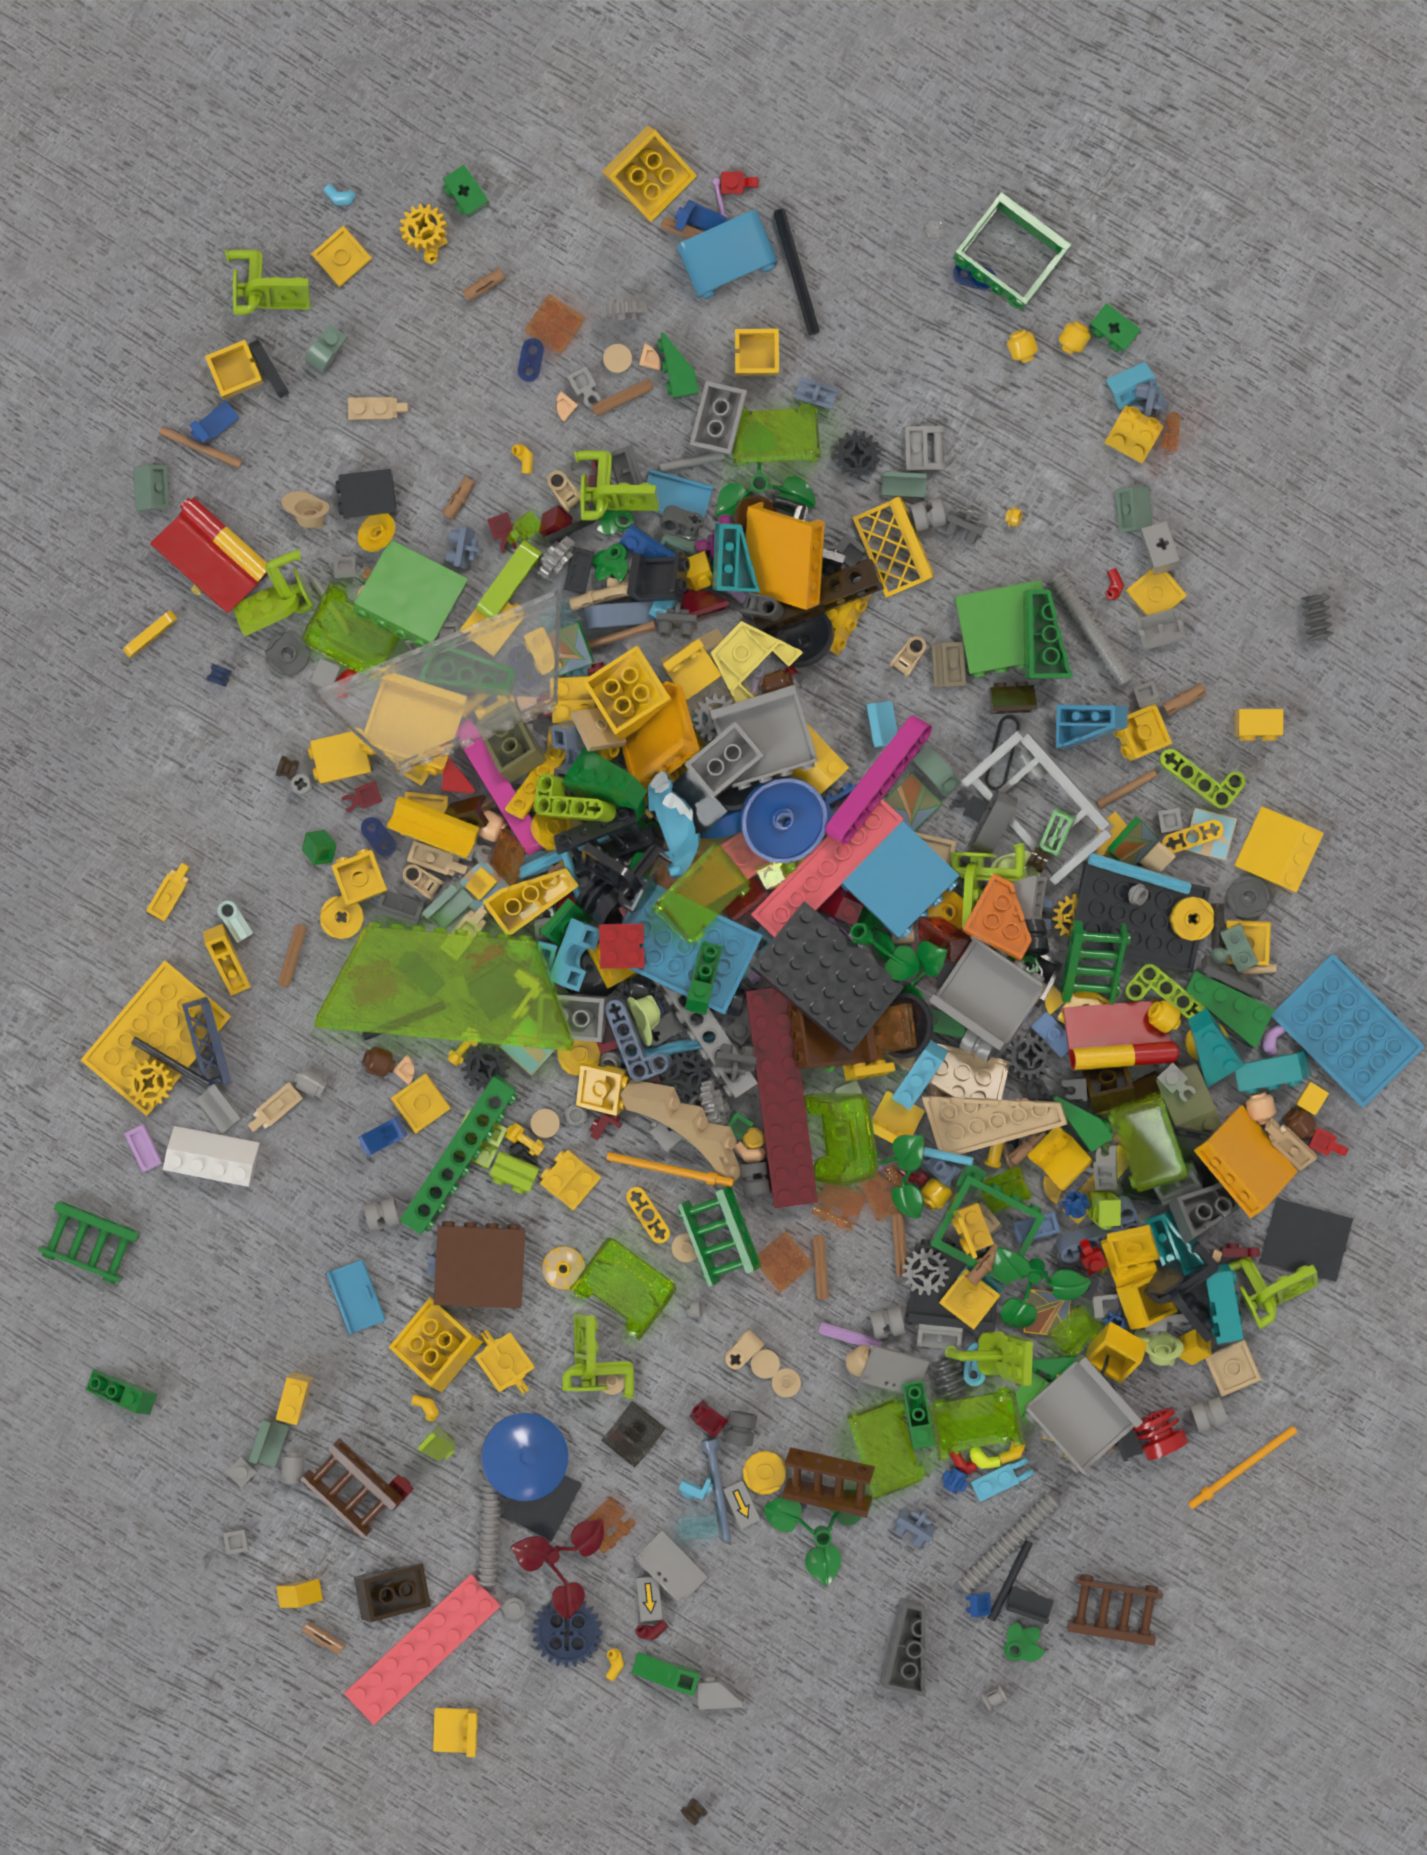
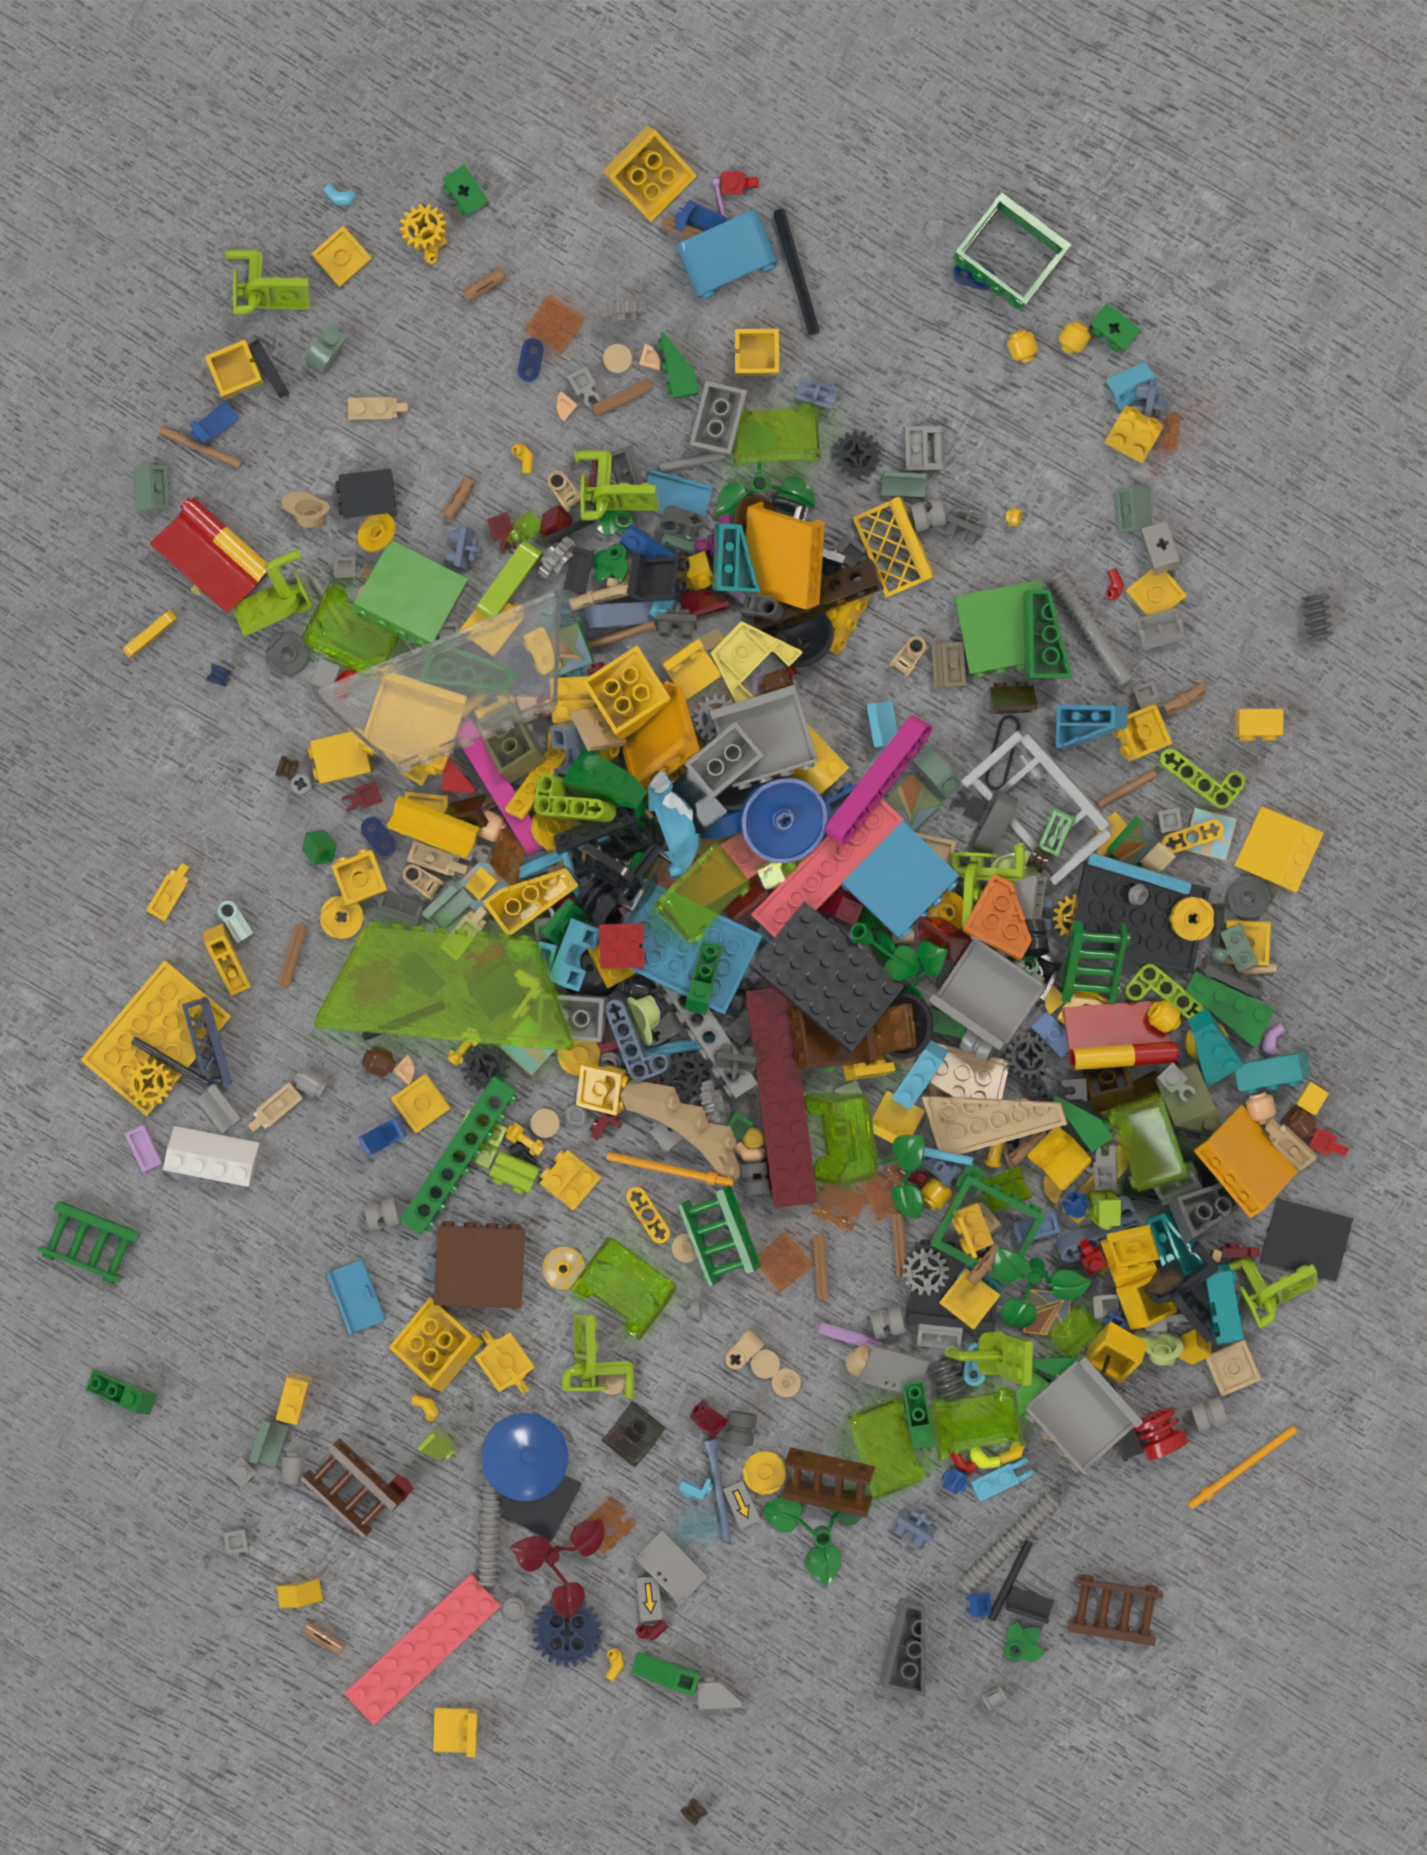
(391, 1592): dark brown slope -> none
(1347, 1030): dark azure plate -> none

